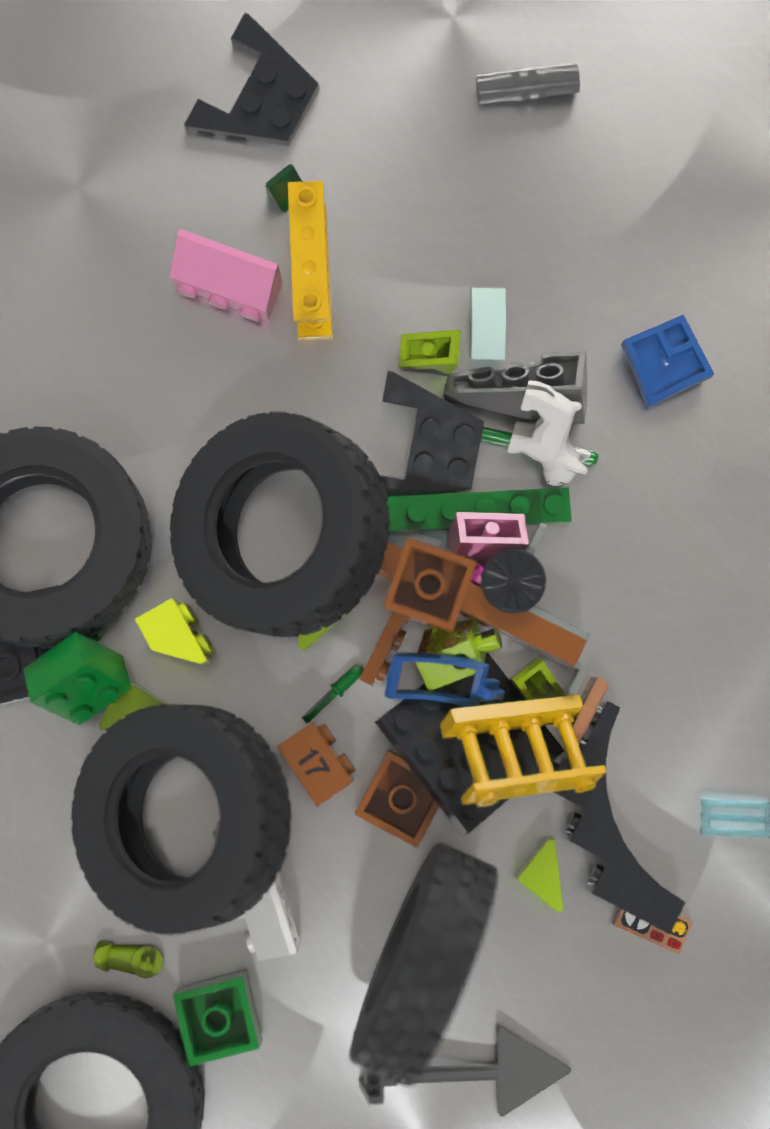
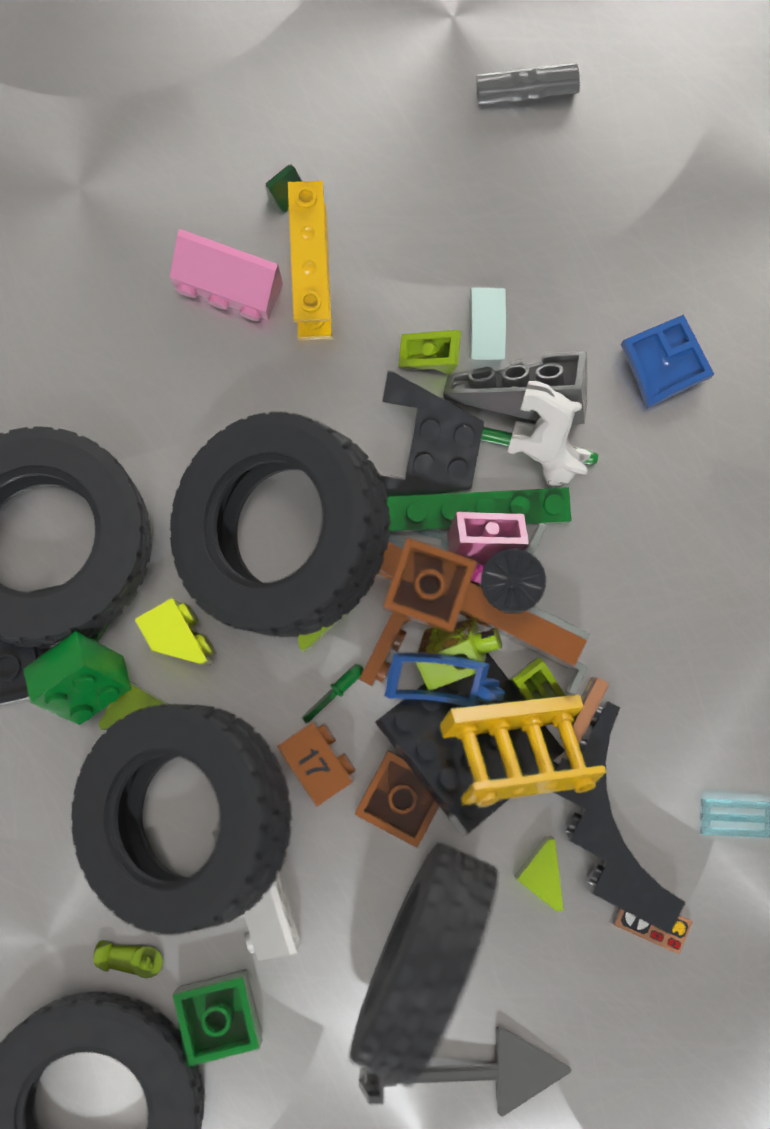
(271, 99): black wing -> none

